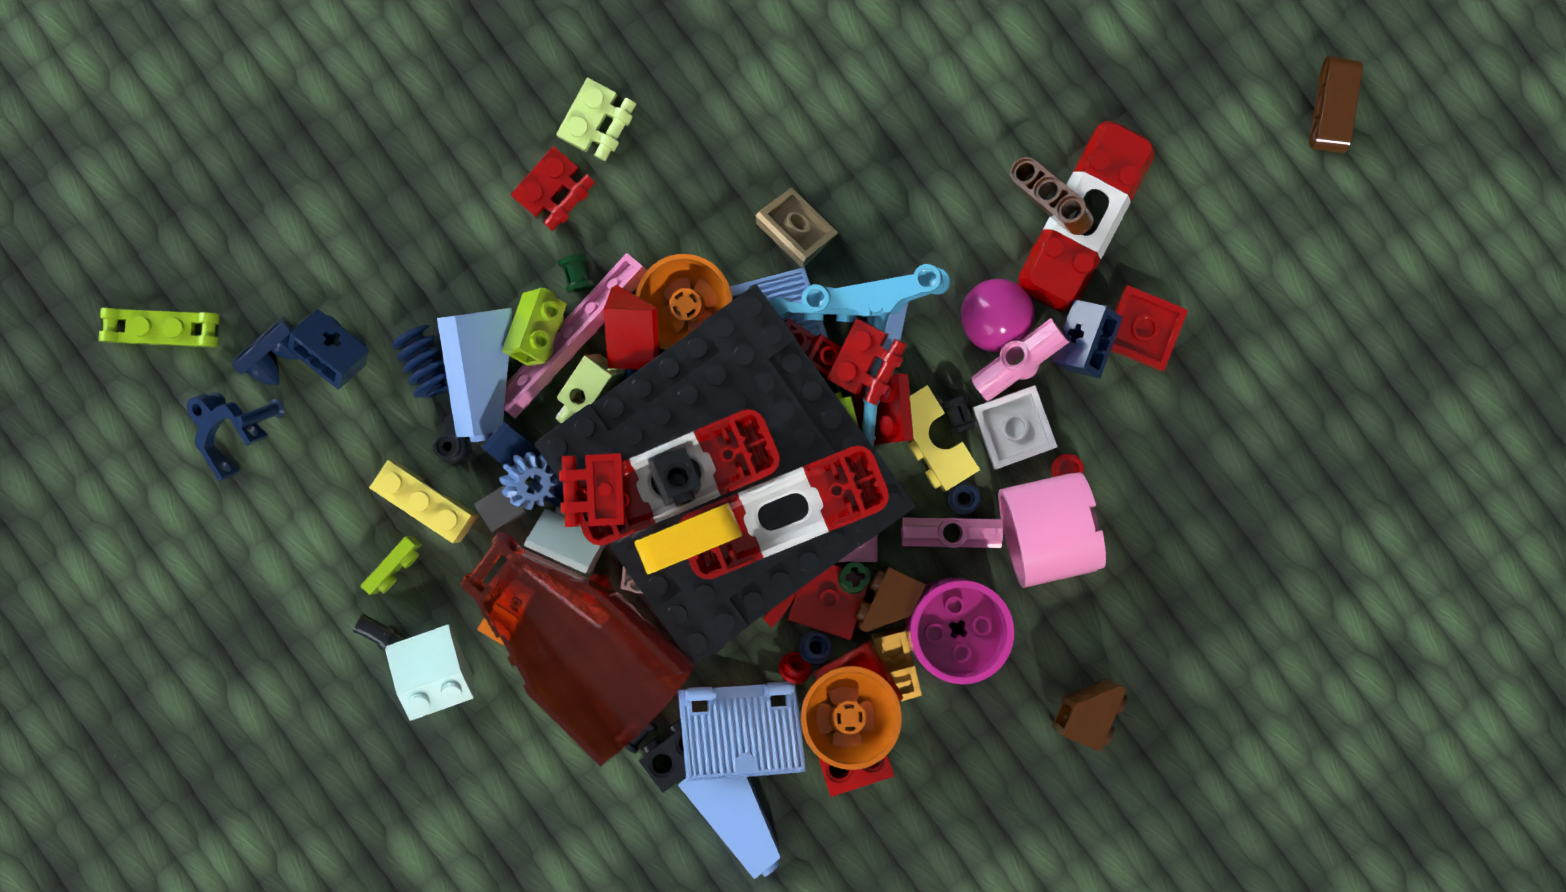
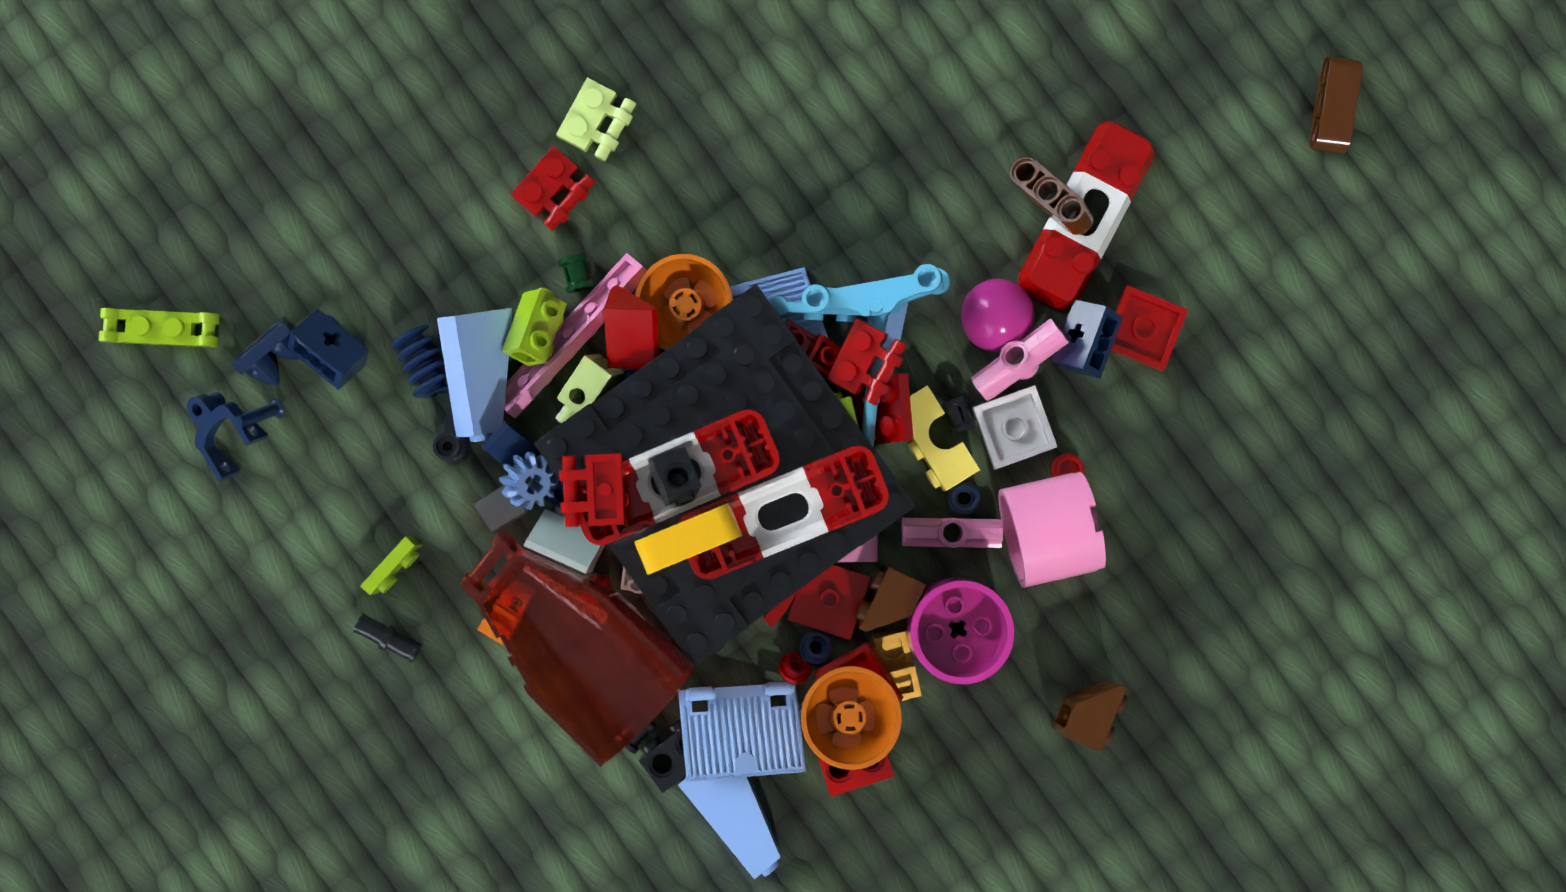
(423, 502): light yellow arch -> none
(430, 672): light aqua slope -> none
(795, 227): tan slope -> none
(860, 570): dark green bush -> none

